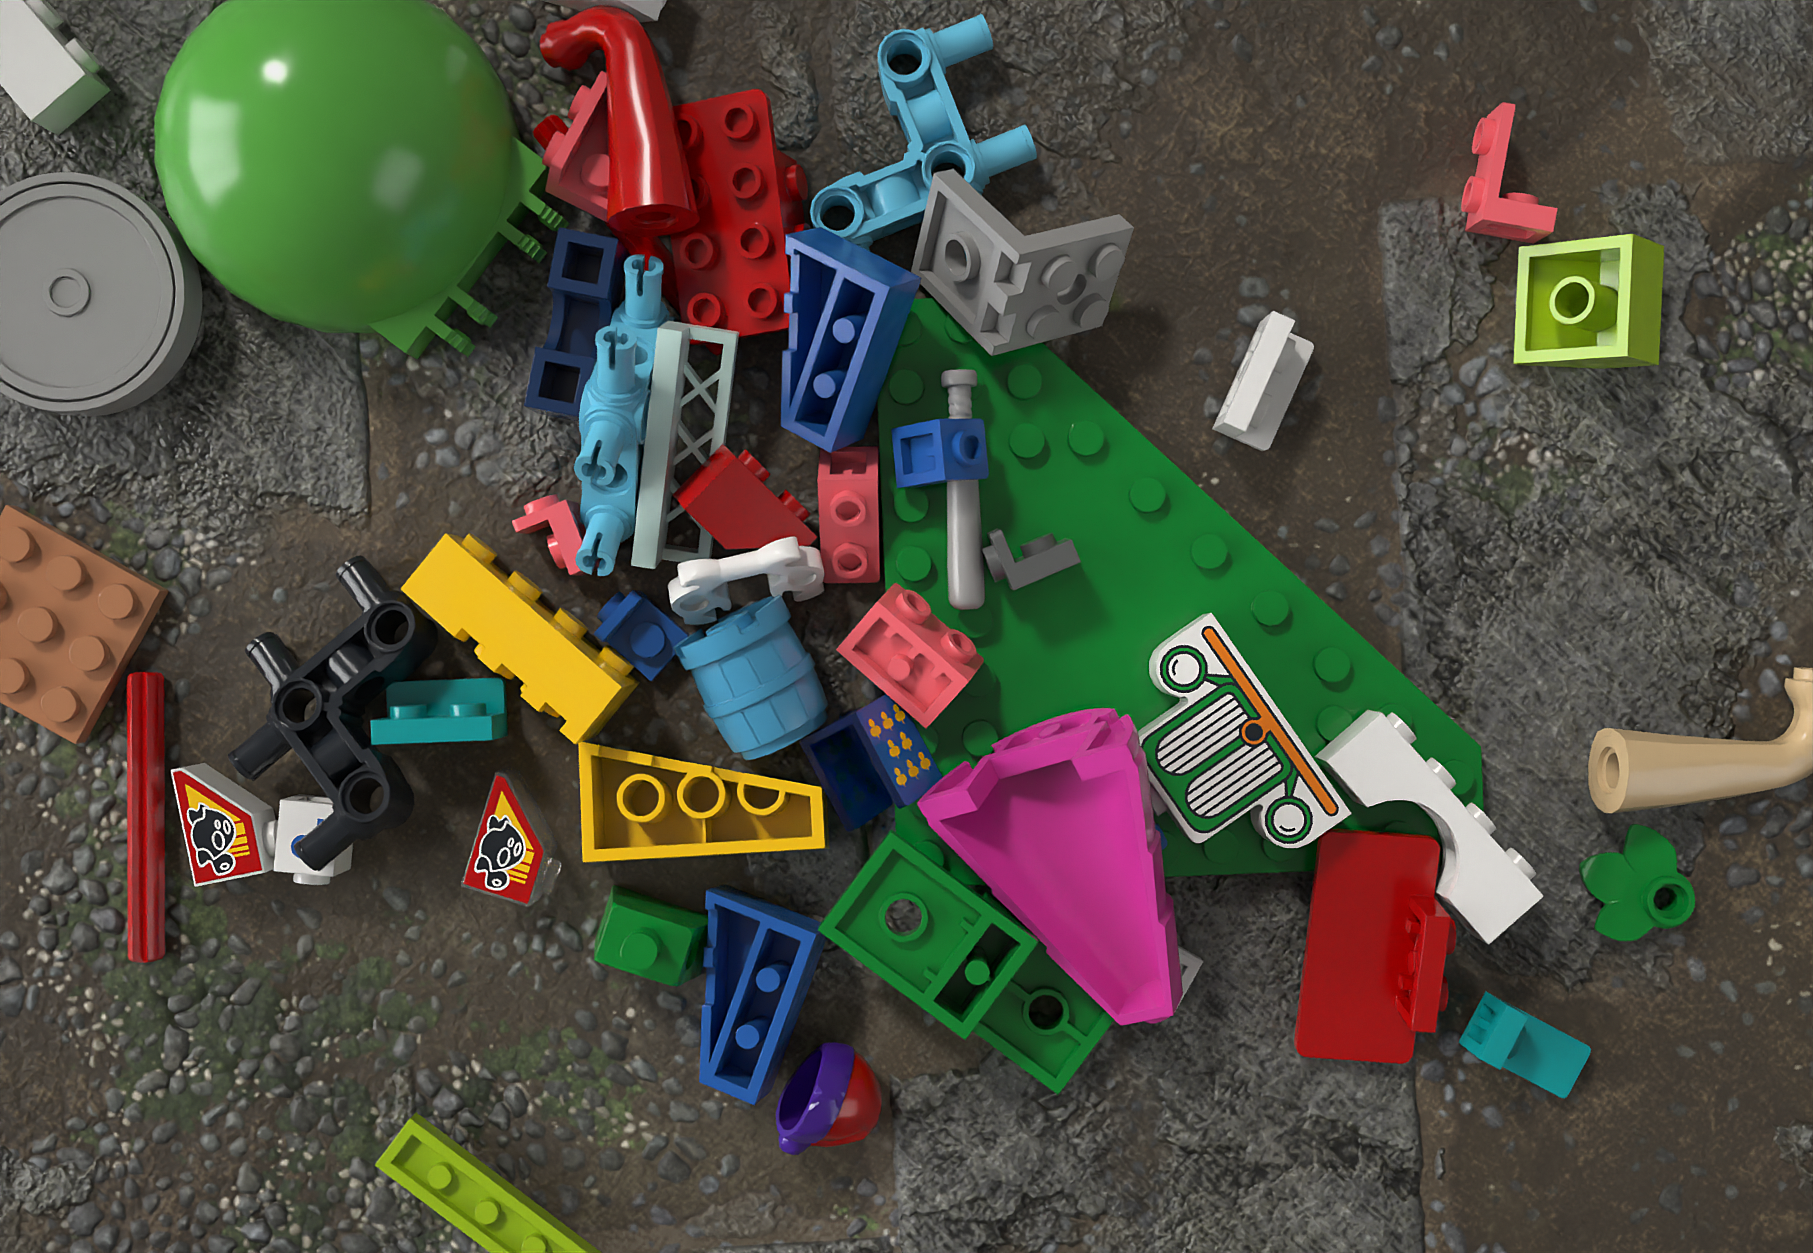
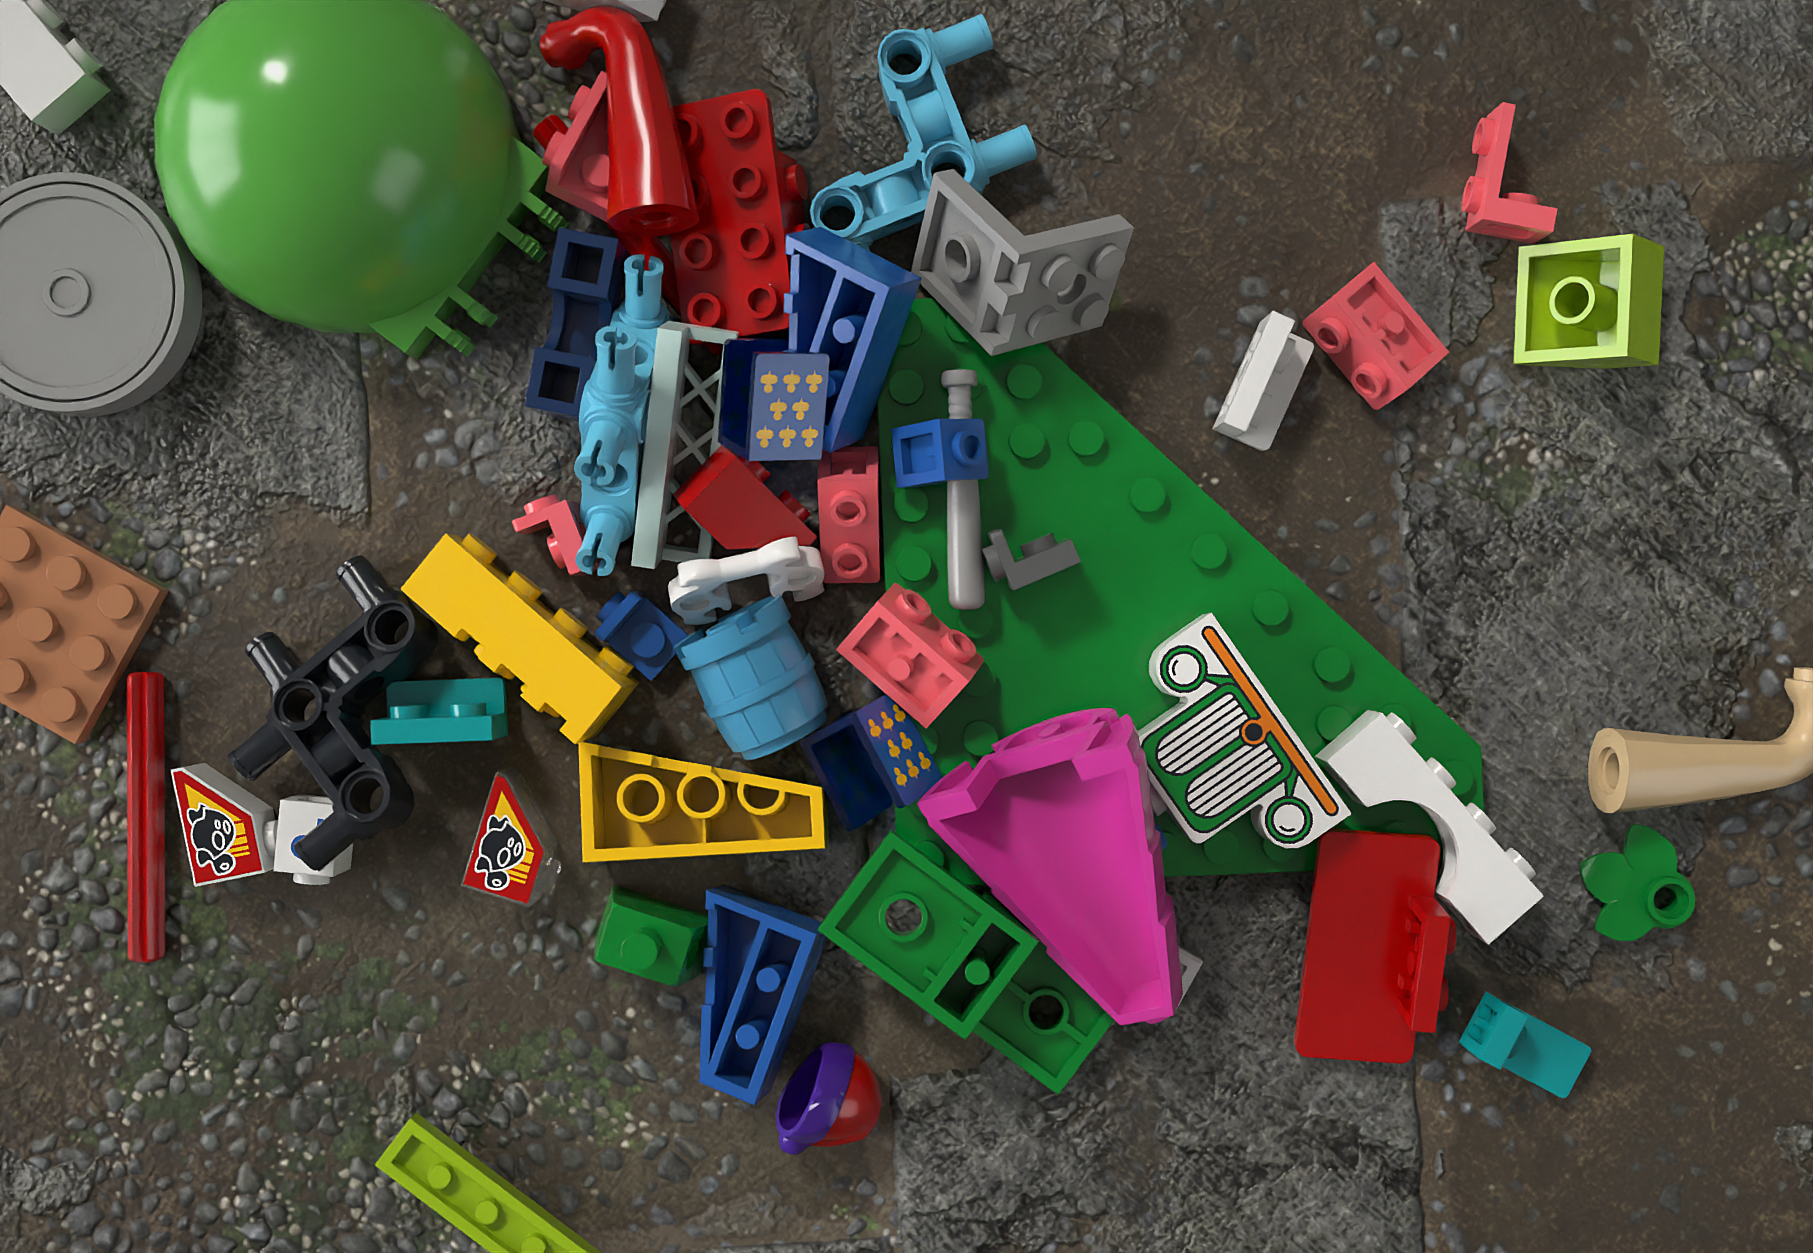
(772, 400): none -> piece
(1375, 337): none -> coral bracket

